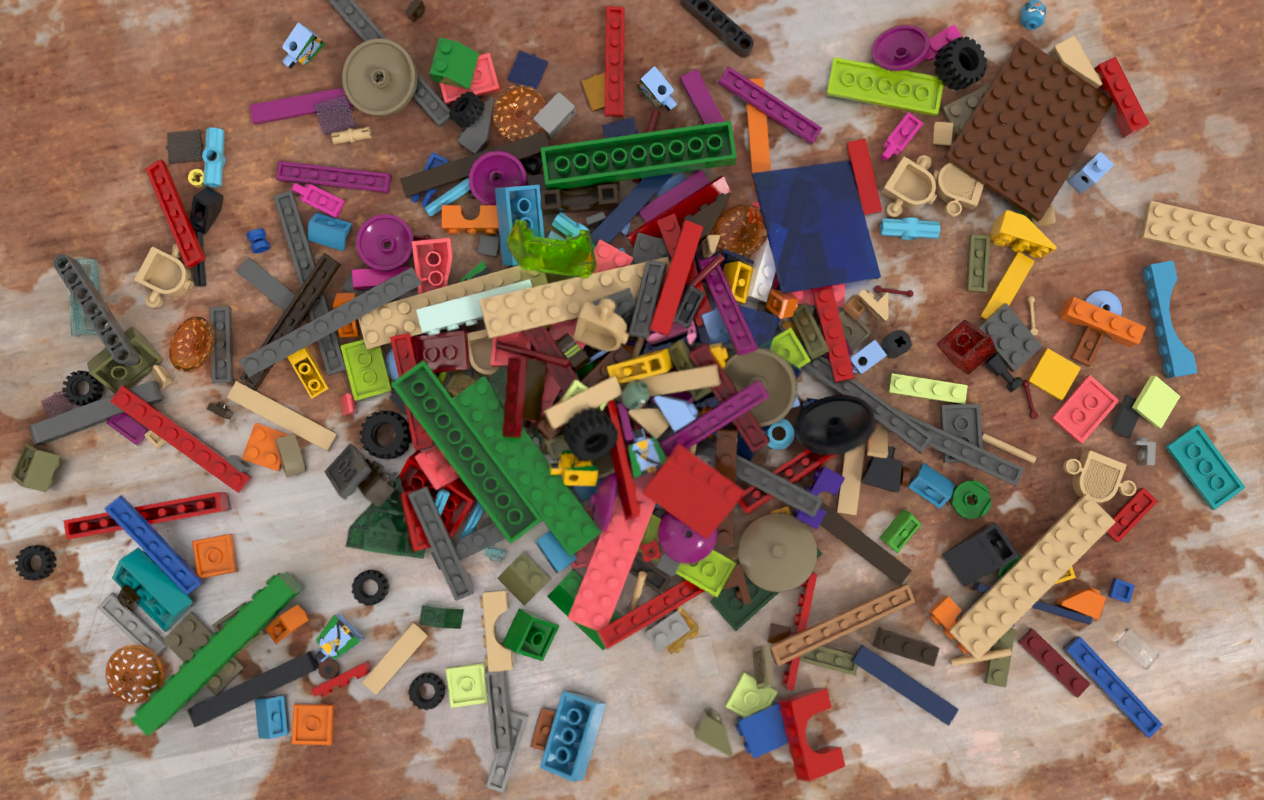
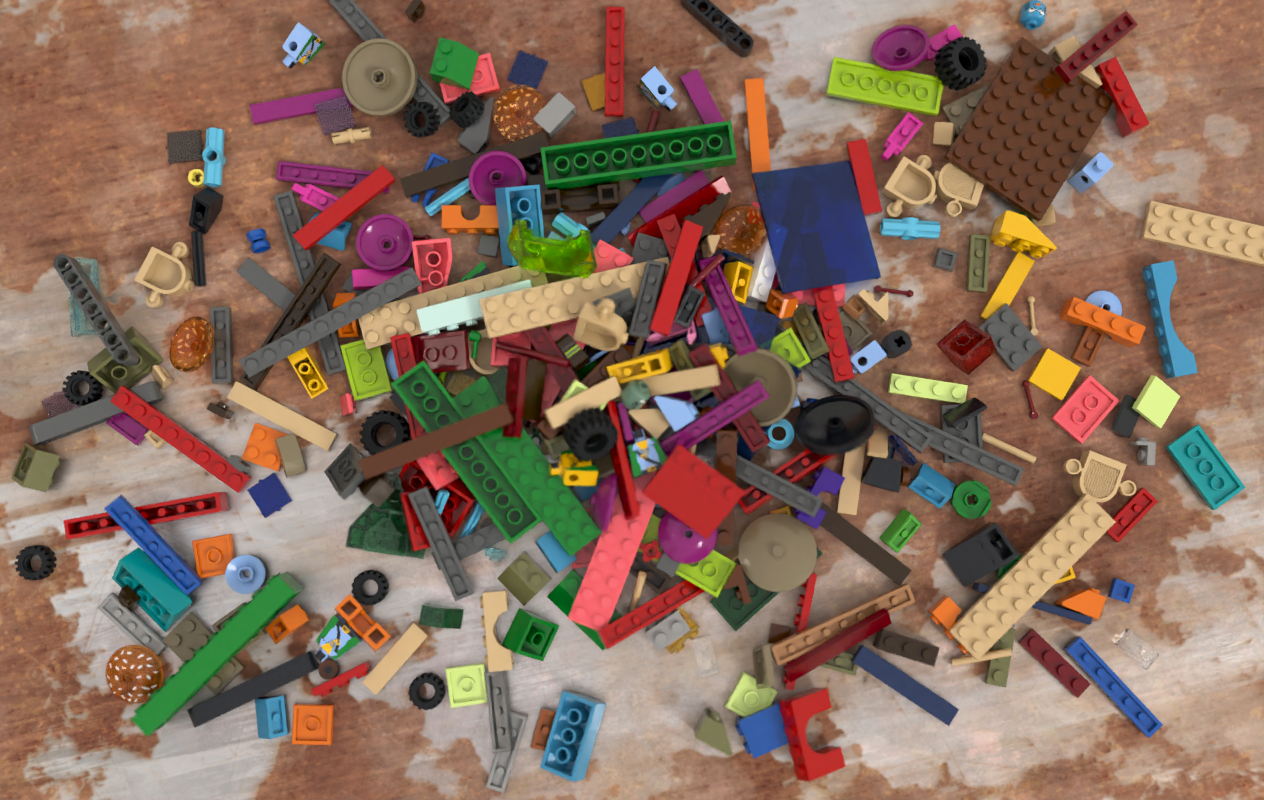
(175, 214): red plate -> none
(235, 574): none -> light blue dish
(269, 495): none -> clear blue piece
(344, 208): none -> red tile
(361, 623): none -> orange arch
(430, 116): none -> black tyre
(436, 441): none -> reddish brown tile
(476, 338): none -> green hand
(769, 105): magenta tile -> none
(837, 644): none -> dark red tile
(902, 450): none -> clear blue piece
(945, 259): none -> dark grey tile
(963, 412): none -> black slope
(998, 367): black piece -> none
(1096, 47): none -> dark red plate

